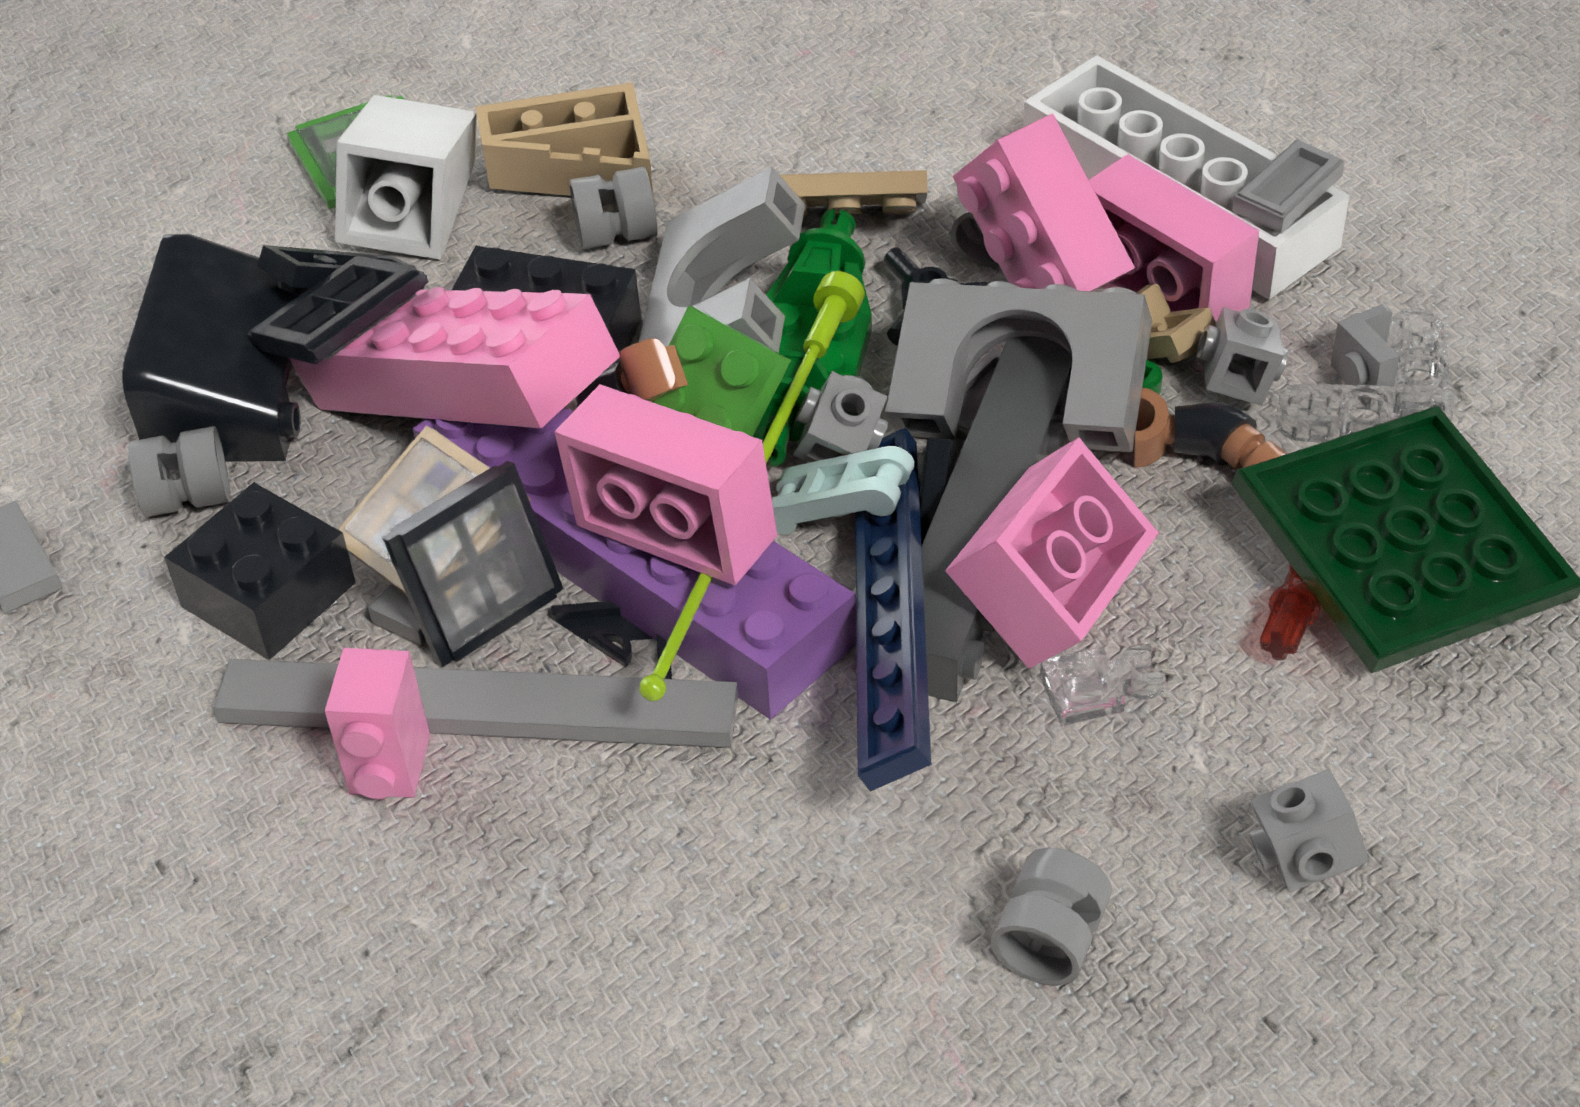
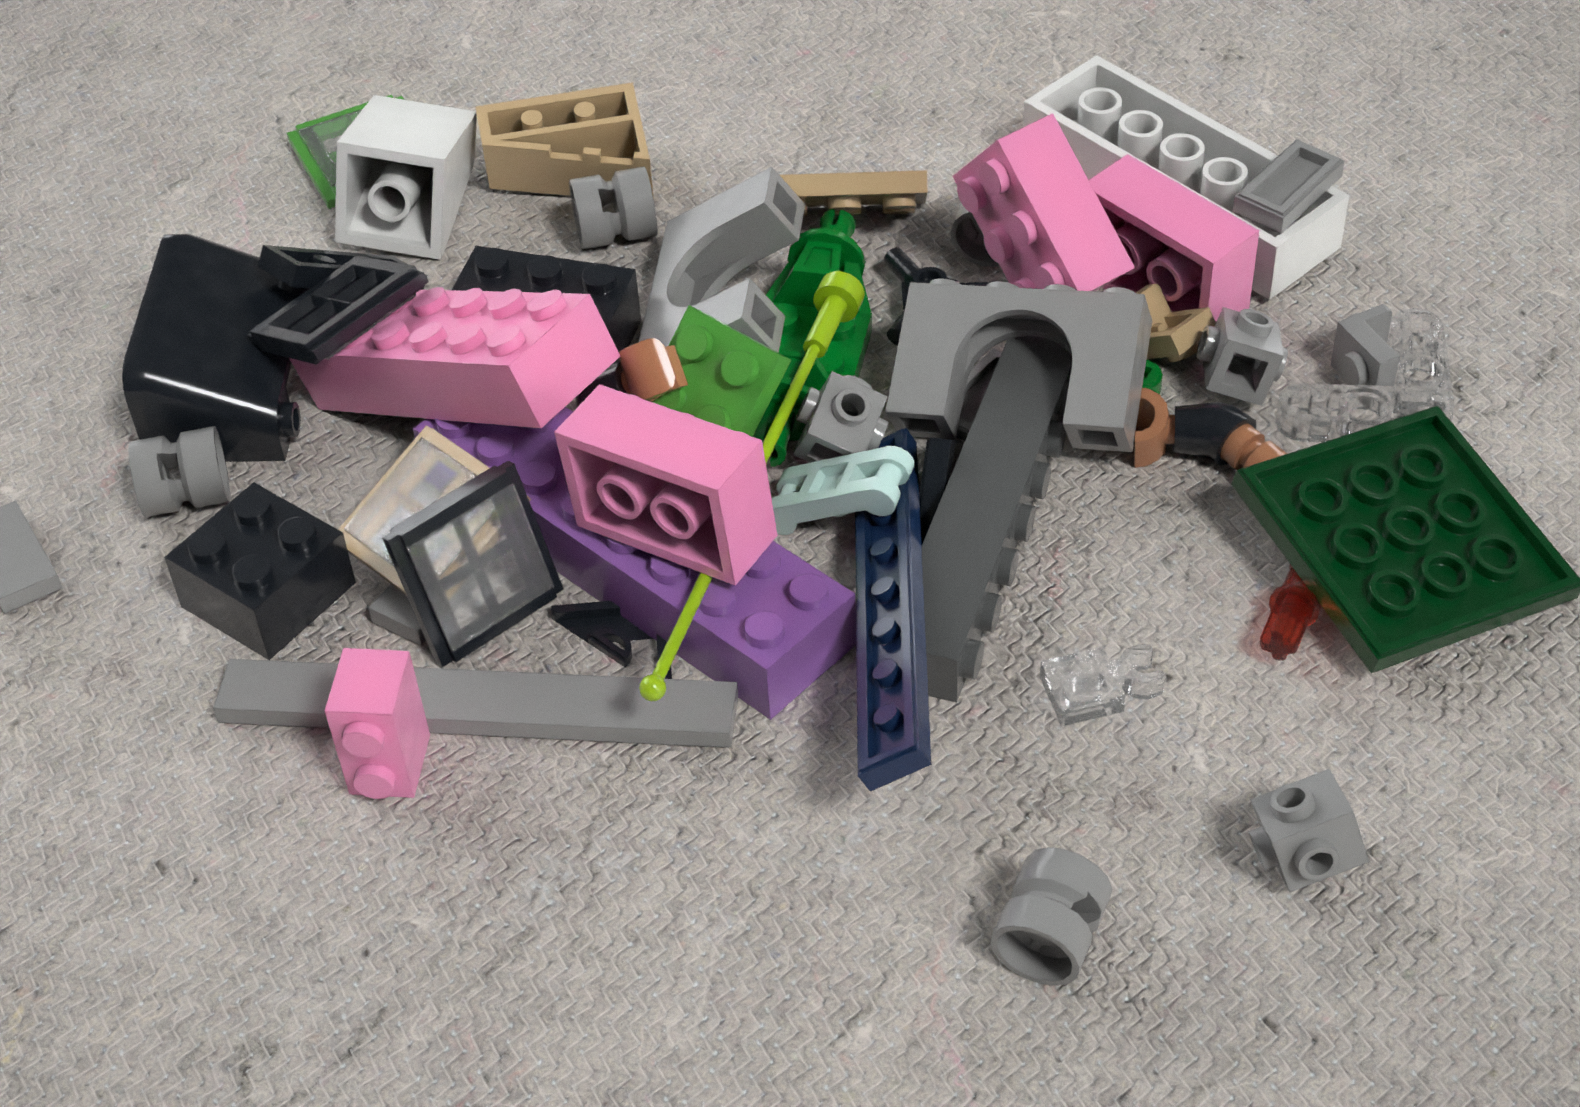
(1053, 553): bright pink brick -> none

